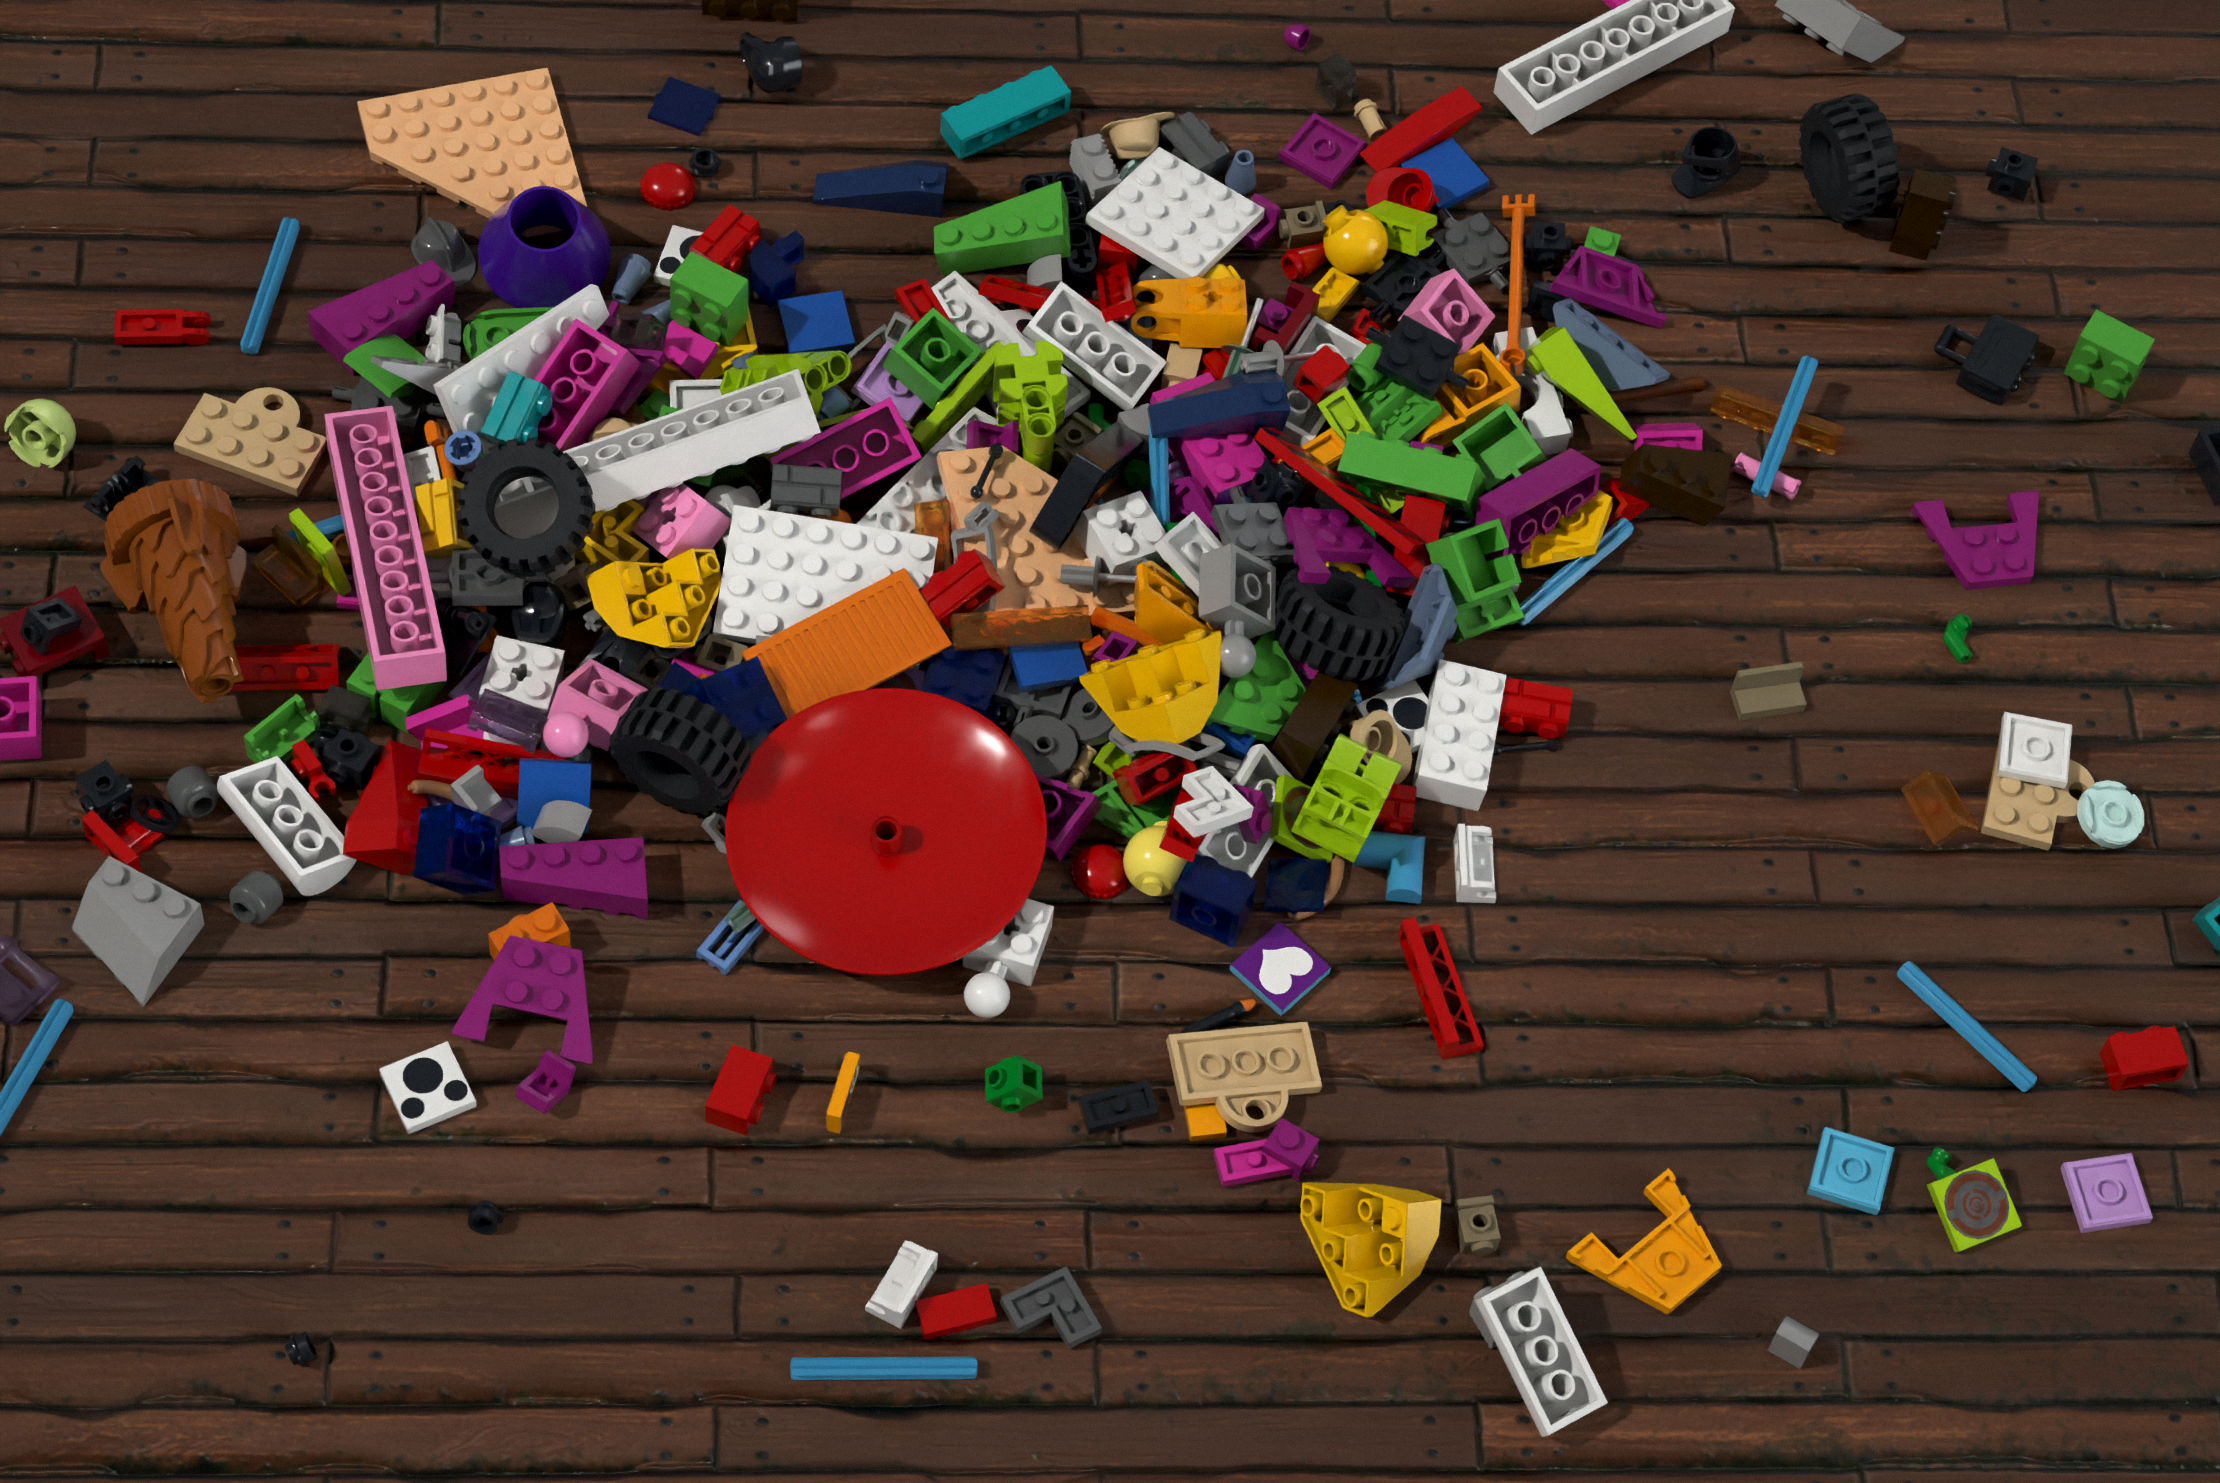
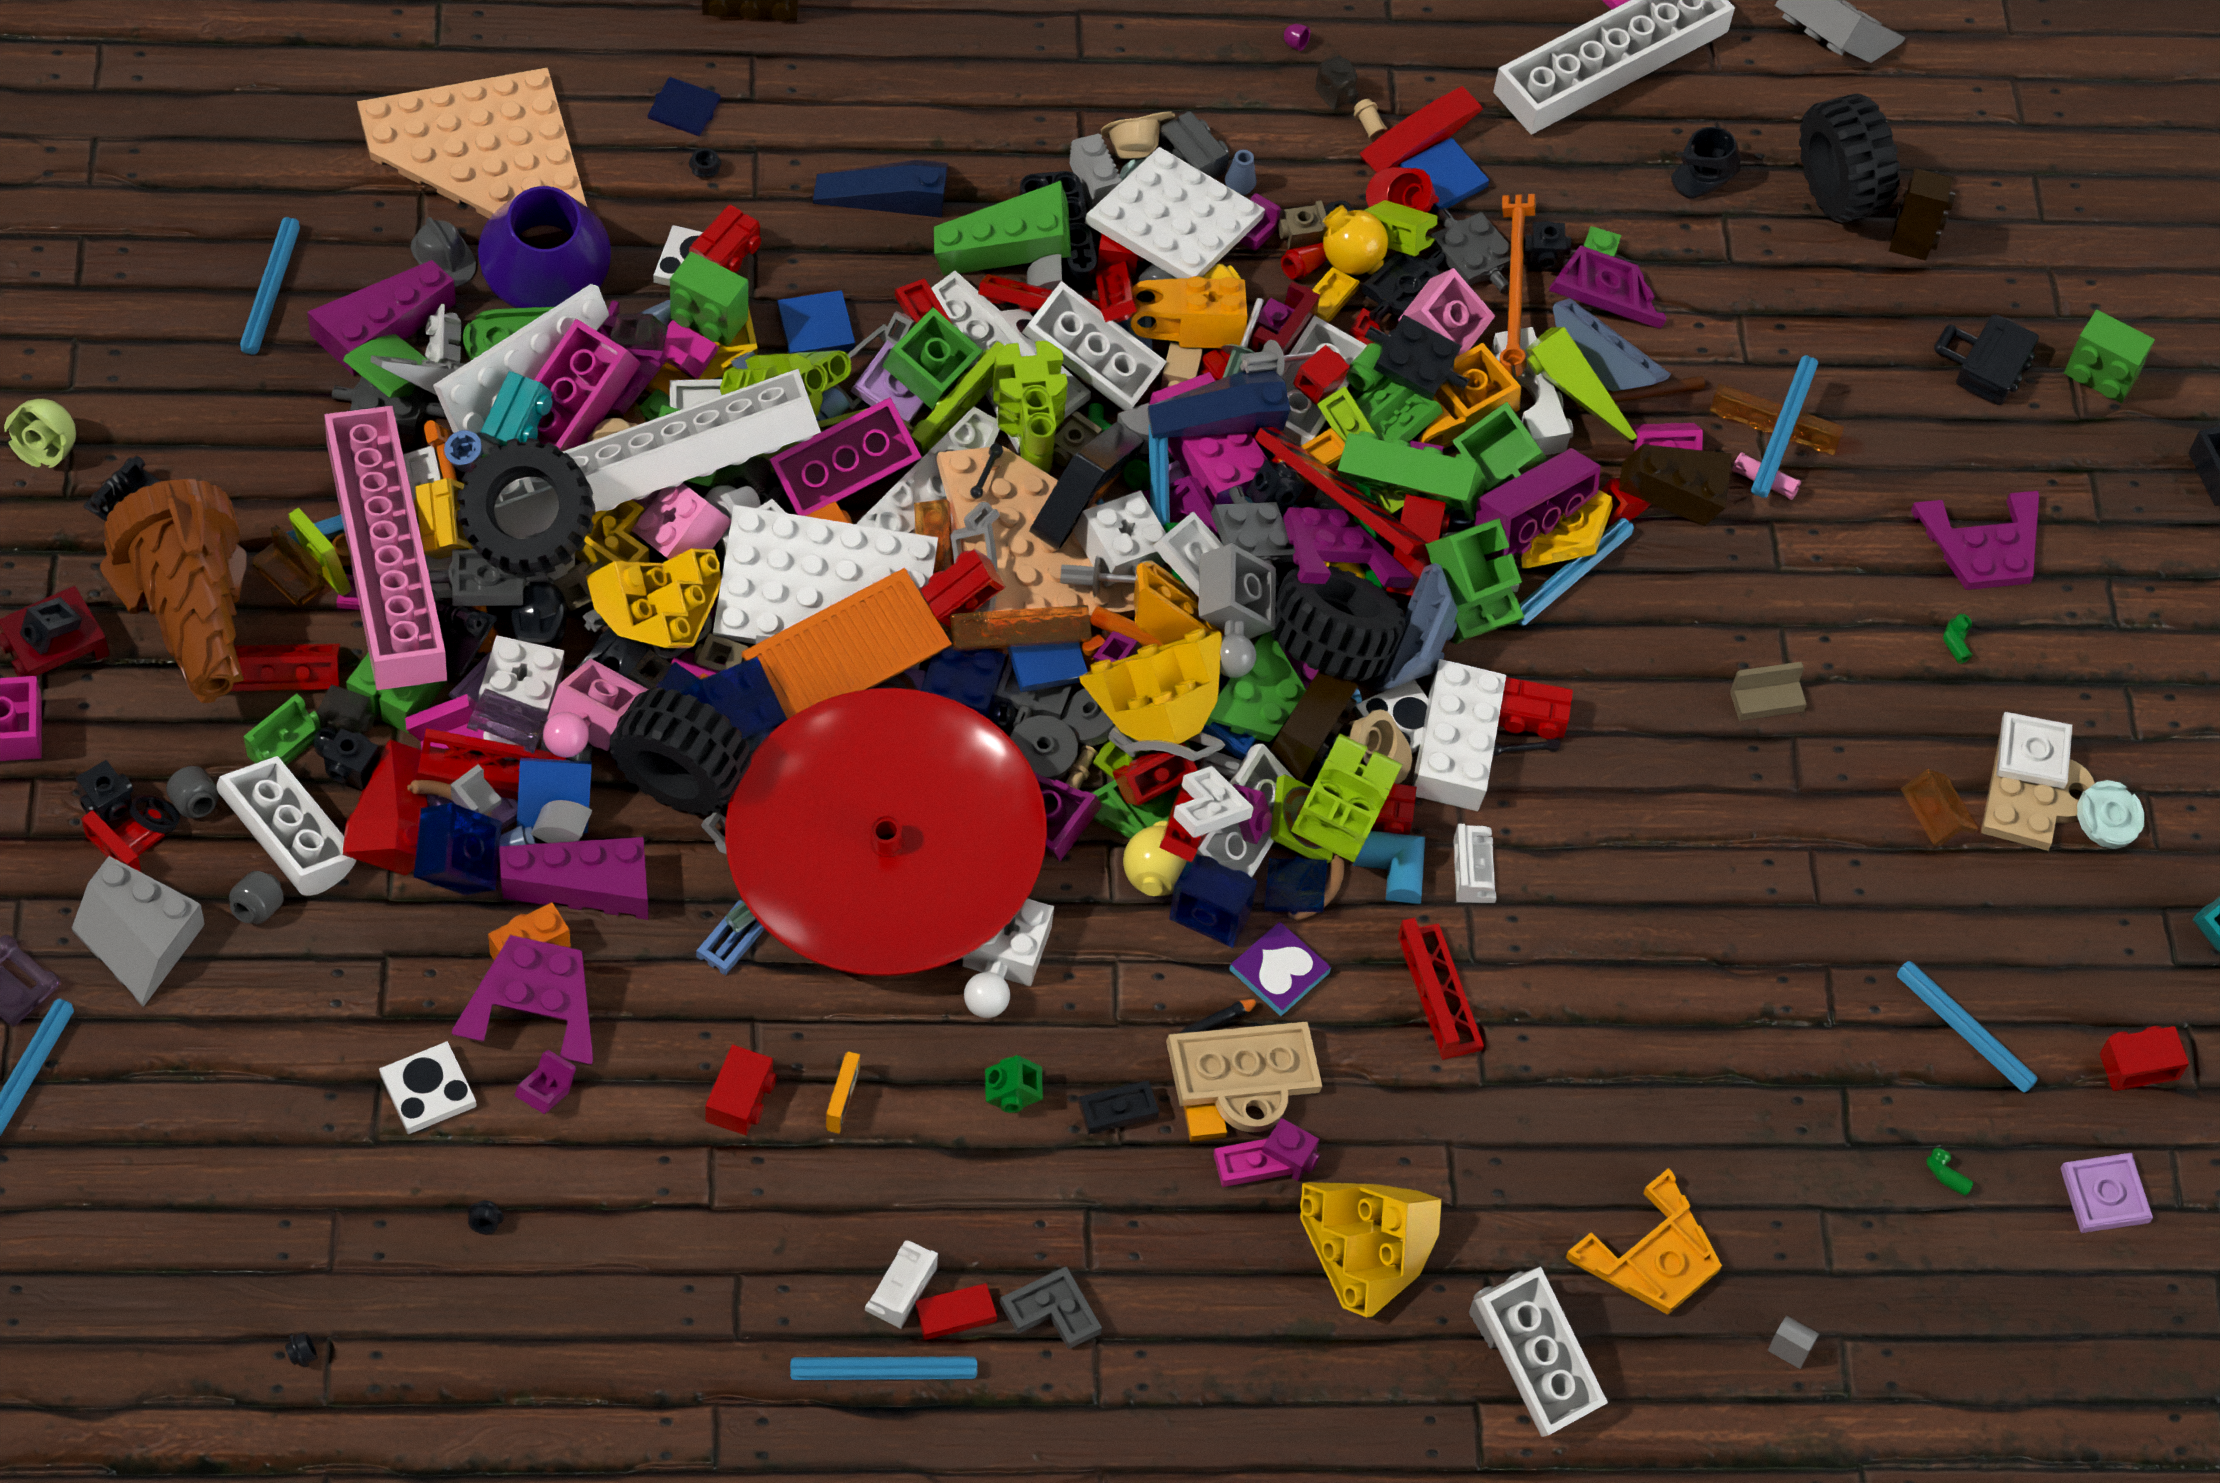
(161, 327): red hinge -> none
(253, 439): tan plate -> none
(309, 767): red plate -> none
(631, 276): sand blue cone -> none
(667, 186): red hat -> none
(771, 64): black helmet -> none
(772, 270): clear blue brick -> none
(806, 490): dark grey brick -> none
(985, 434): magenta bracket -> none
(1005, 112): teal brick -> none
(1099, 871): red hat -> none
(1322, 151): magenta tile -> none
(1467, 1216): dark tan brick -> none
(1543, 300): black tile -> none
(1850, 1171): medium azure tile -> none
(1974, 1205): tile -> none
(2011, 173): black brick -> none

